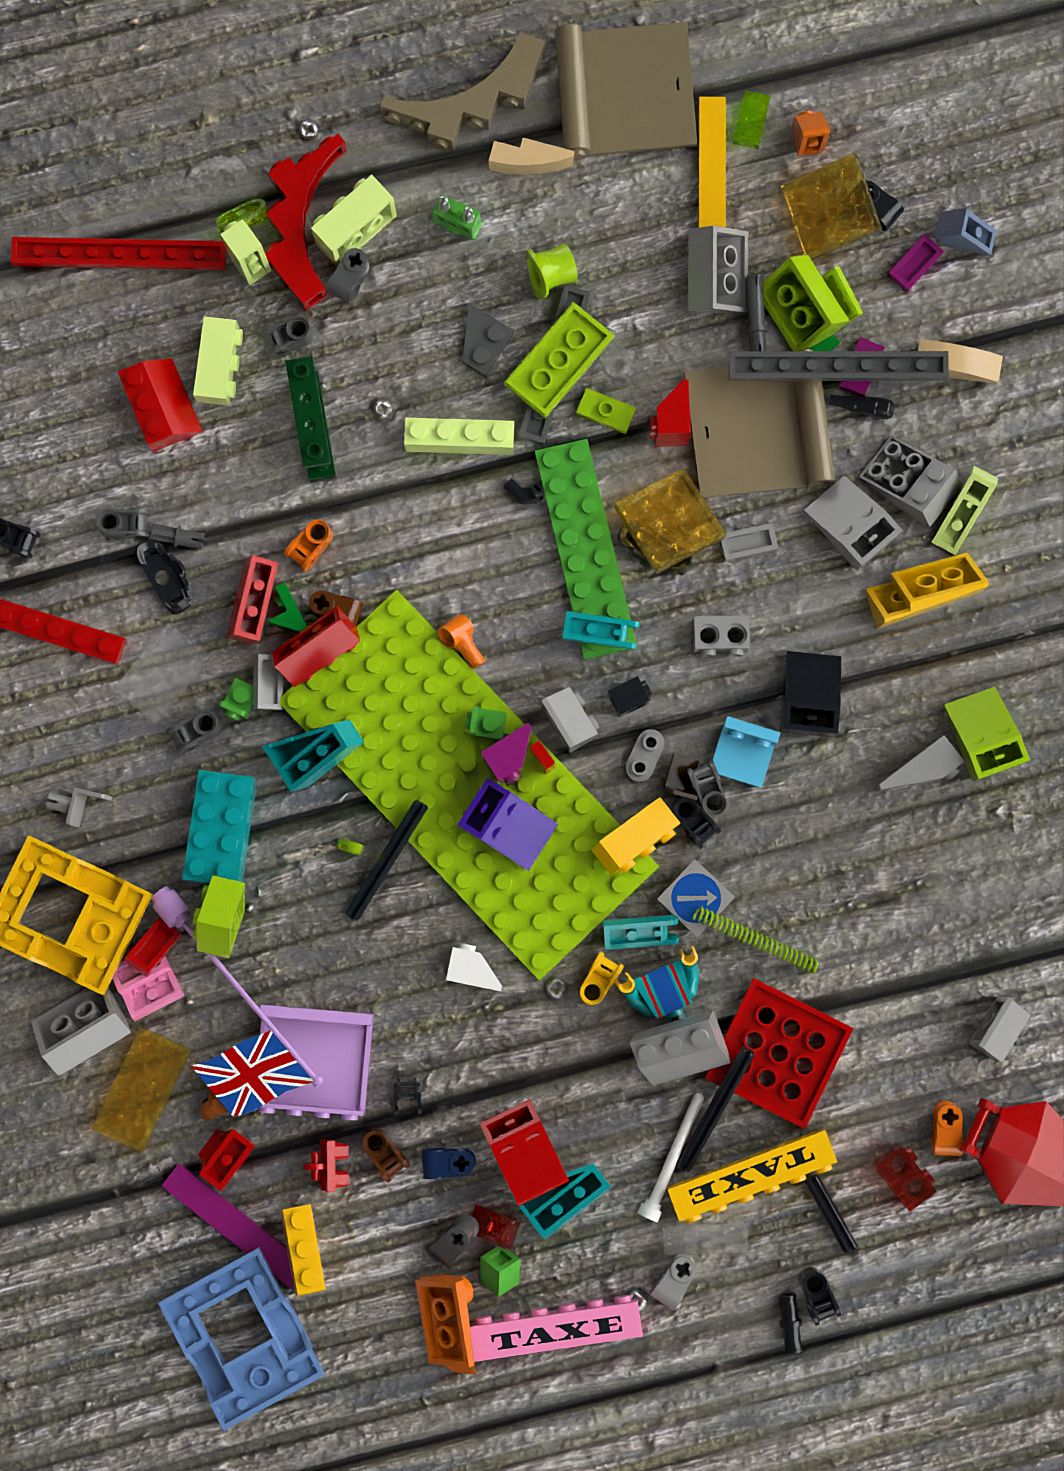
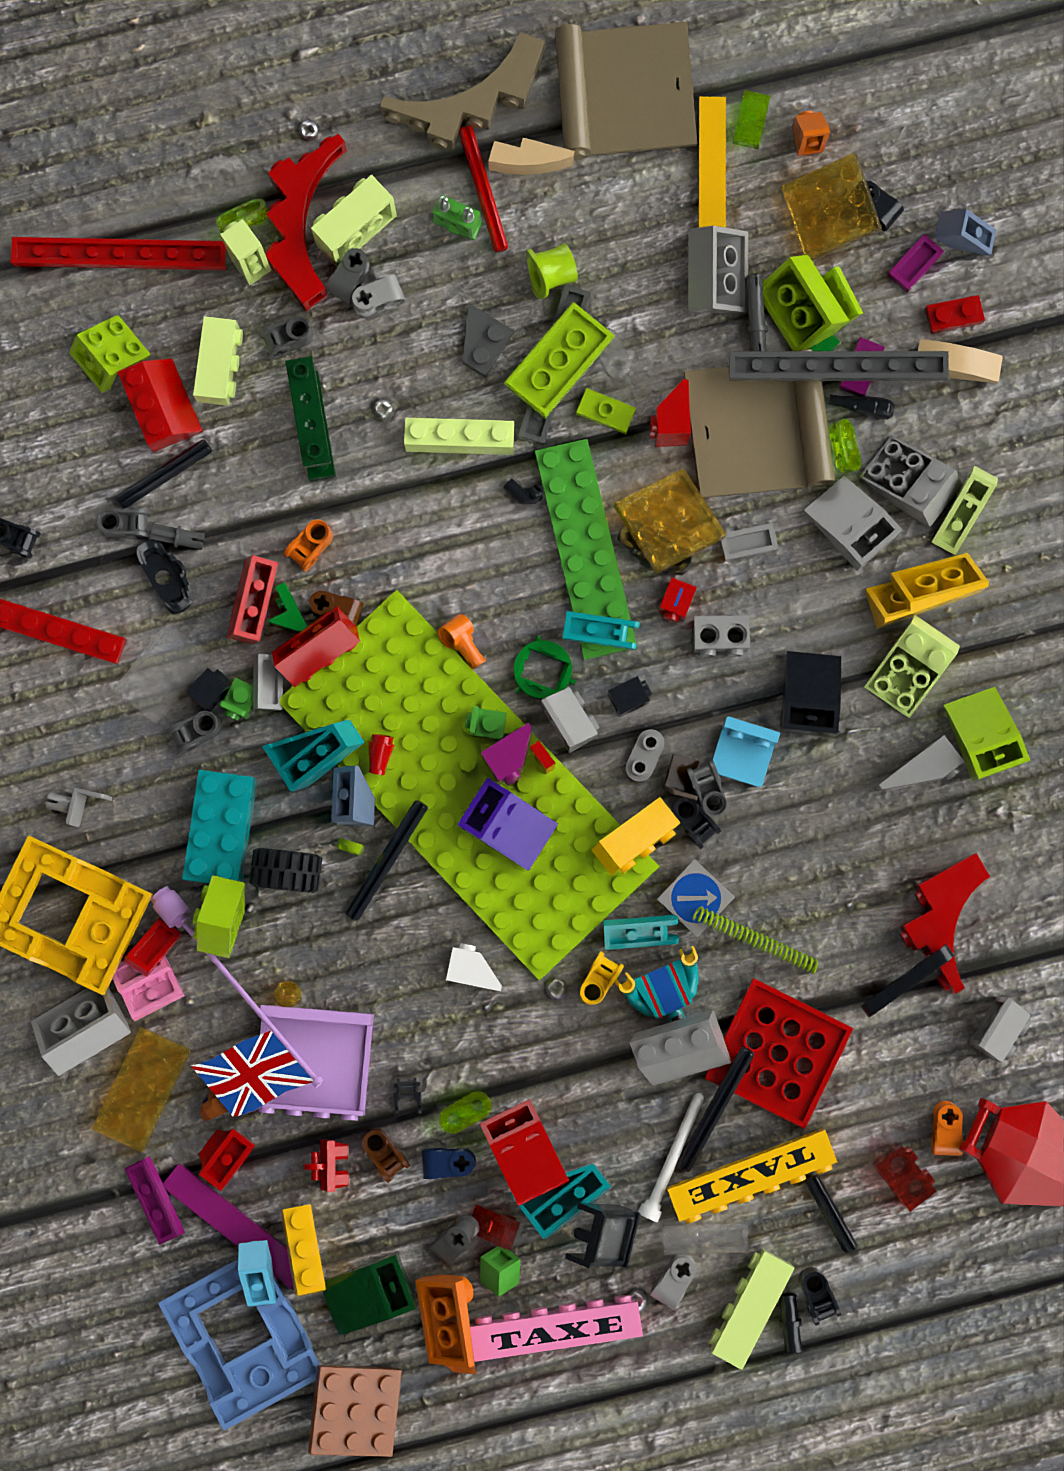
(106, 350): none -> lime bracket
(154, 1200): none -> magenta tile
(164, 473): none -> black axle
(209, 689): none -> black brick
(256, 1273): none -> medium azure slope
(285, 870): none -> black tyre
(287, 994): none -> clear yellow plate
(351, 798): none -> sand blue slope
(354, 1411): none -> plate
(369, 1294): none -> dark green slope
(380, 751): none -> red cone
(381, 294): none -> light grey piece
(465, 1112): none -> clear neon green plate
(483, 189): none -> red axle
(550, 650): none -> green piece
(609, 1238): none -> black window
(677, 600): none -> red brick
(751, 1308): none -> yellowish green brick
(845, 446): none -> clear neon green plate
(907, 980): none -> black beam
(912, 666): none -> yellowish green slope
(944, 898): none -> red arch
(954, 314): none -> red plate

